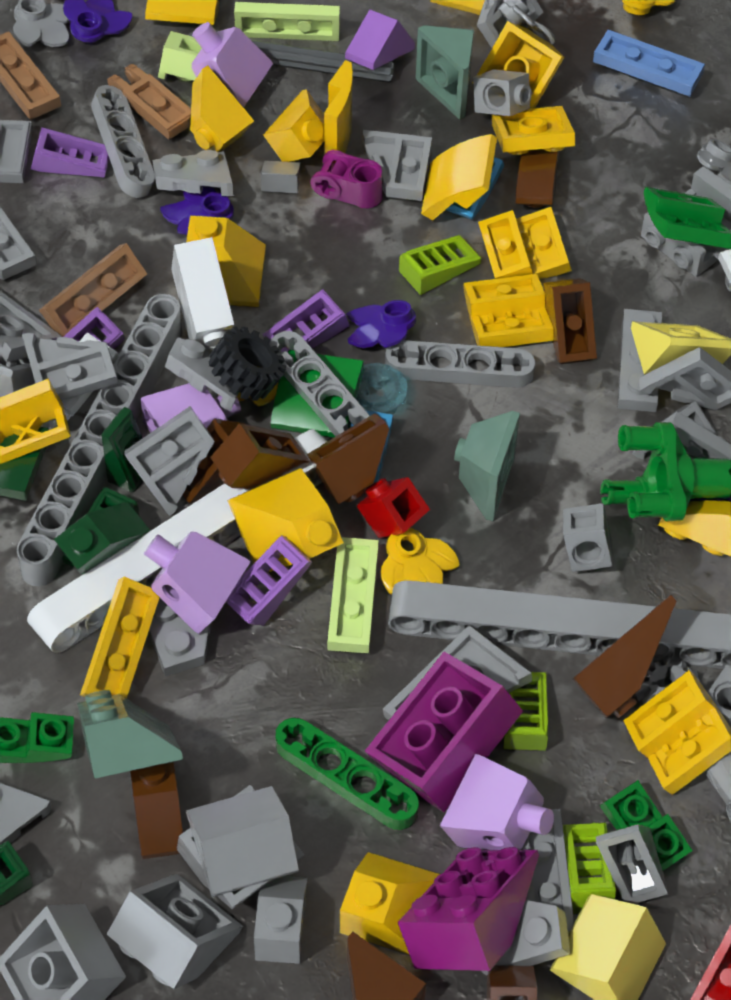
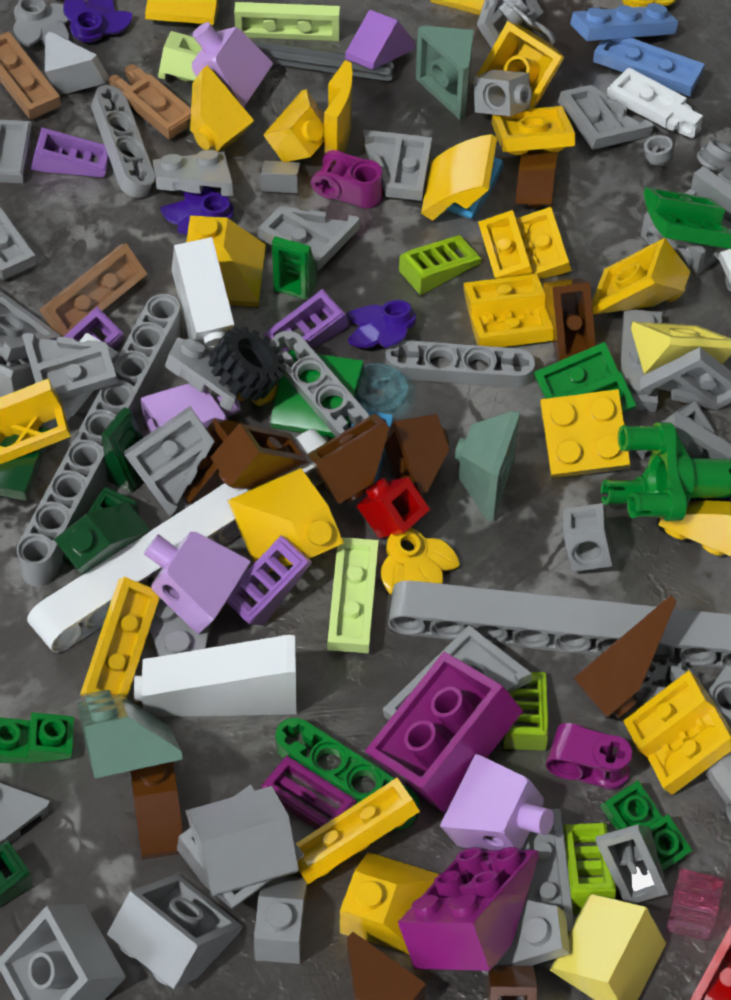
(71, 66): none -> light grey slope
(222, 680): none -> white slope
(293, 268): none -> green slope
(309, 228): none -> light grey wing
(314, 781): none -> magenta tile
(355, 830): none -> yellow plate
(417, 449): none -> reddish brown slope
(583, 433): none -> yellow plate
(584, 373): none -> green slope
(586, 755): none -> magenta piece
(601, 119): none -> light grey wing
(624, 22): none -> medium blue plate
(642, 280): none -> yellow slope
(652, 150): none -> light grey hinge
(655, 102): none -> white hinge
(694, 904): none -> clear pink brick

